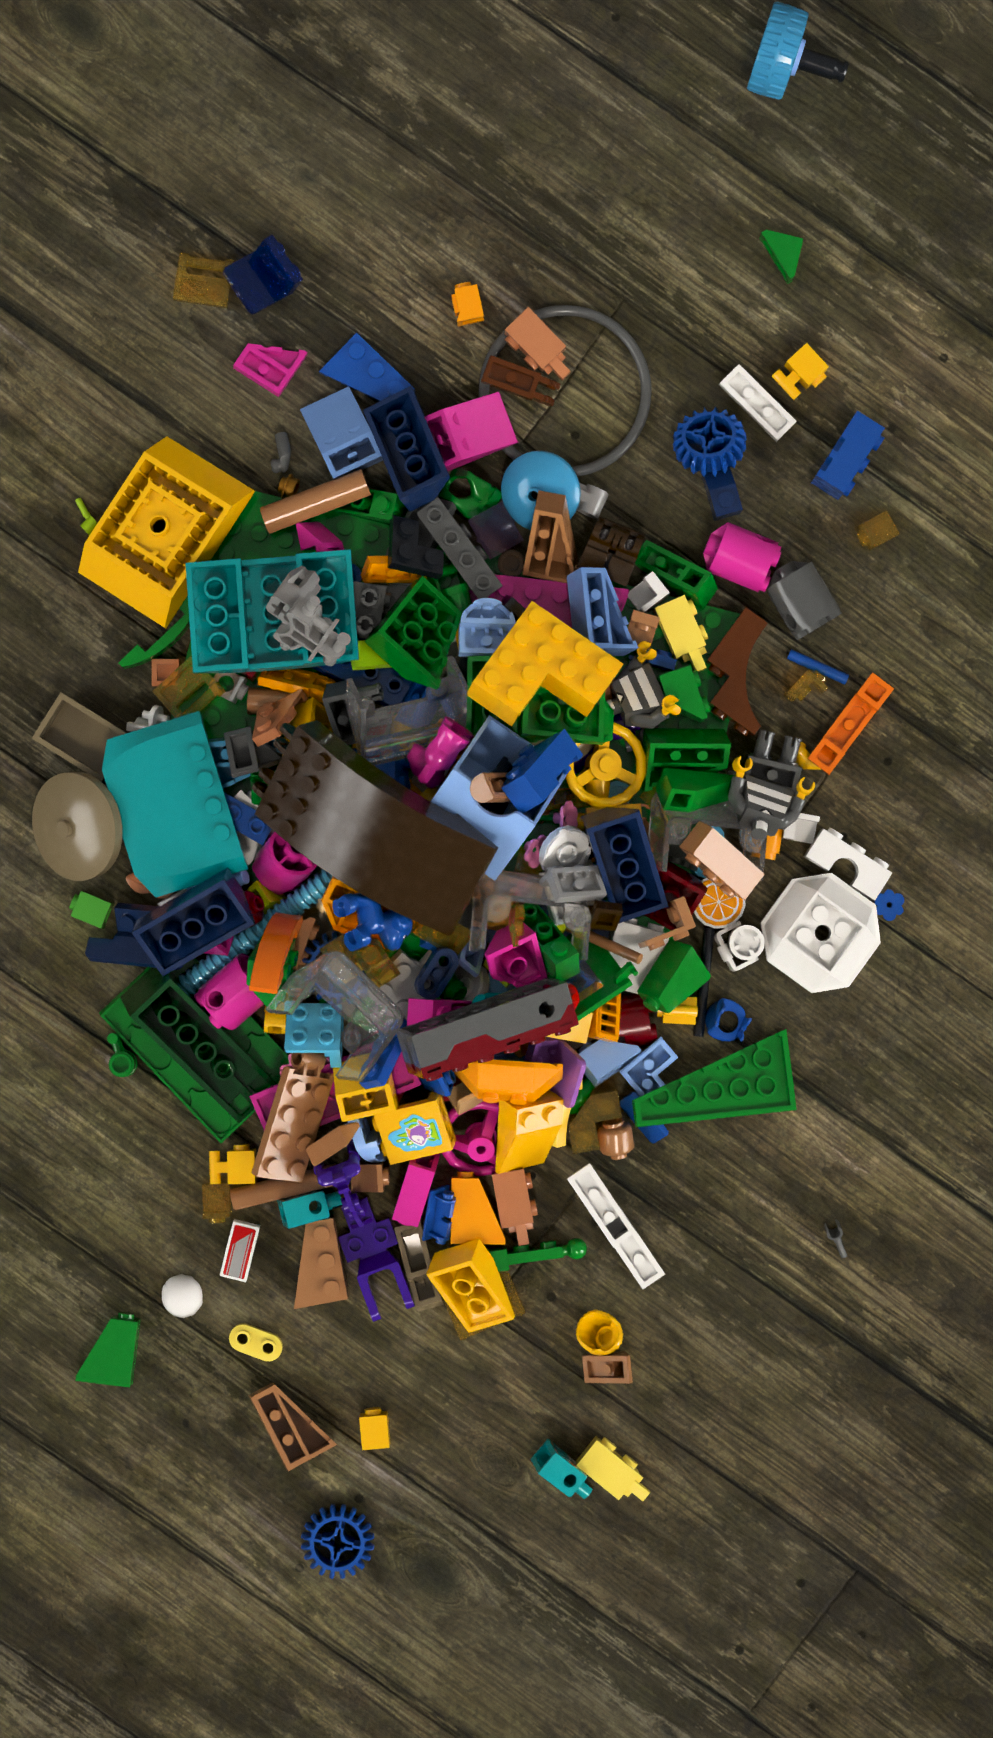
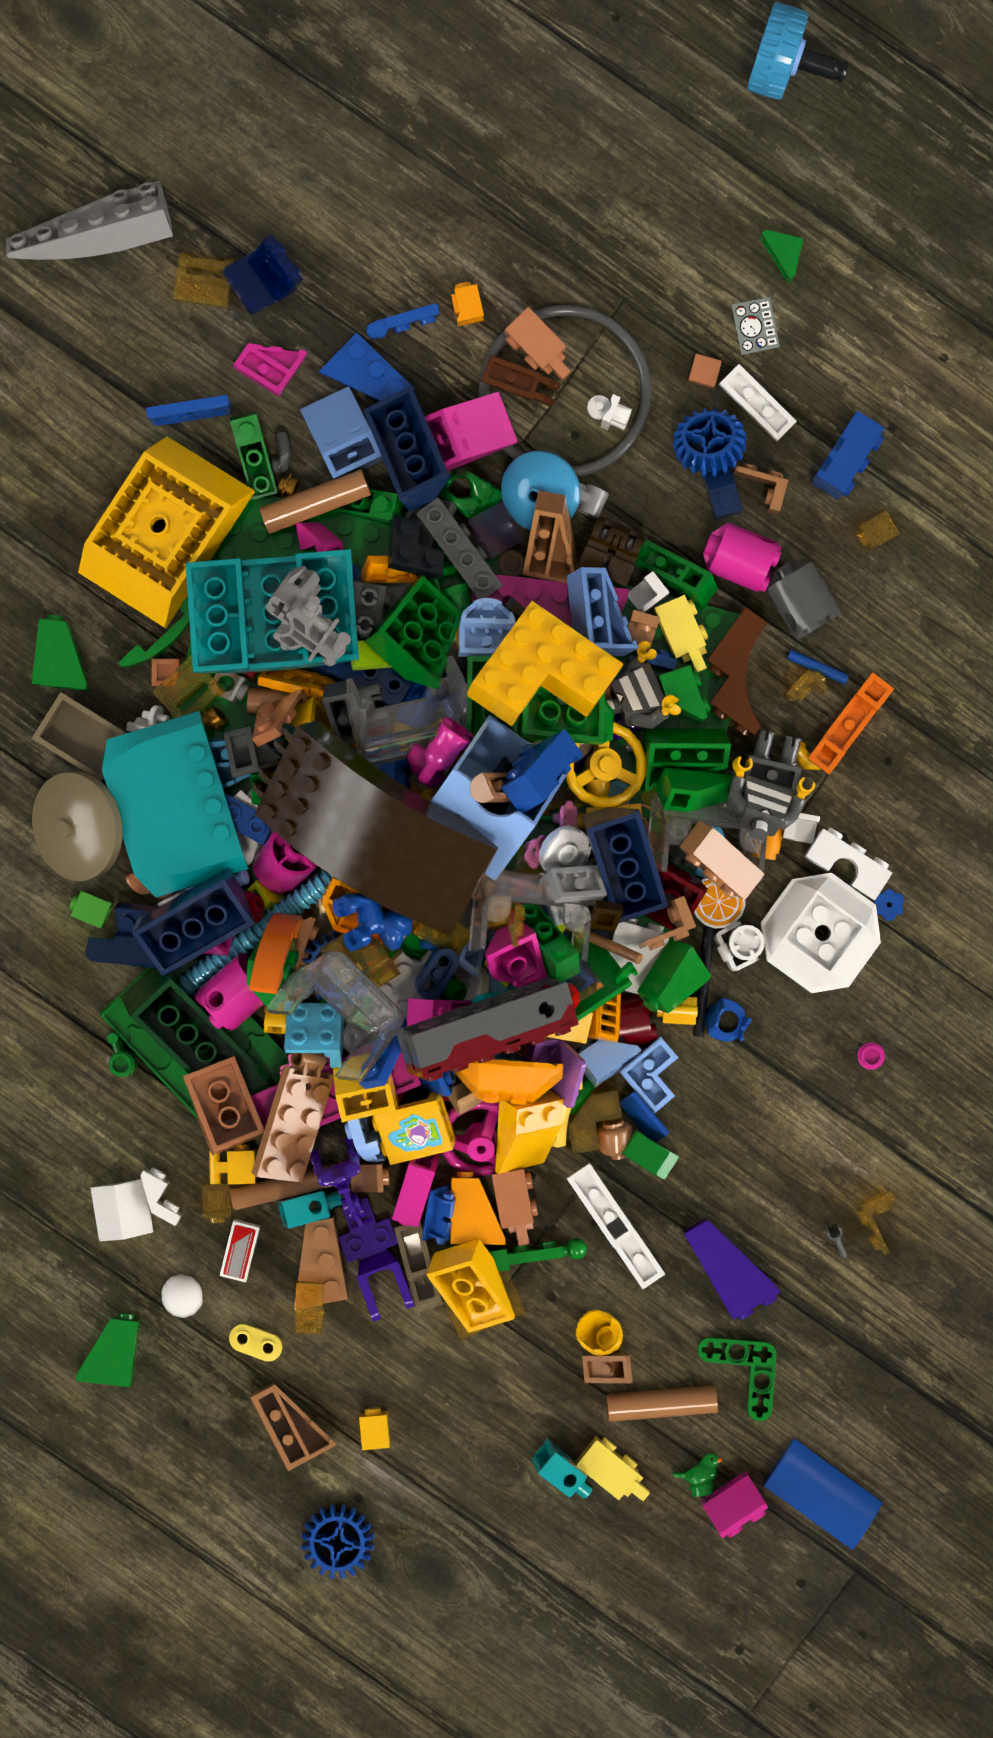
(57, 657): none -> green slope
(90, 523): lime hand -> none
(98, 228): none -> light grey wedge
(121, 1210): none -> white slope
(155, 1185): none -> white slope
(189, 410): none -> blue tile
(214, 718): none -> pearl gold plate
(223, 1106): none -> nougat slope
(253, 454): none -> green slope
(309, 1307): none -> clear yellow bracket
(331, 1143): medium nougat slope -> none
(401, 322): none -> blue hinge
(609, 411): none -> white hips
(650, 1155): none -> green slope
(662, 1403): none -> medium nougat brick
(701, 1475): none -> green animal
(704, 371): none -> nougat tile
(730, 1271): none -> dark purple slope
(734, 1505): none -> dark pink slope
(738, 1085): green wing -> none
(755, 325): none -> sticker
(756, 1367): none -> green beam
(774, 496): none -> medium nougat bracket
(803, 367): yellow brick -> none
(822, 1494): none -> blue slope
(871, 1055): none -> dark pink plate
(879, 1203): none -> clear yellow bracket

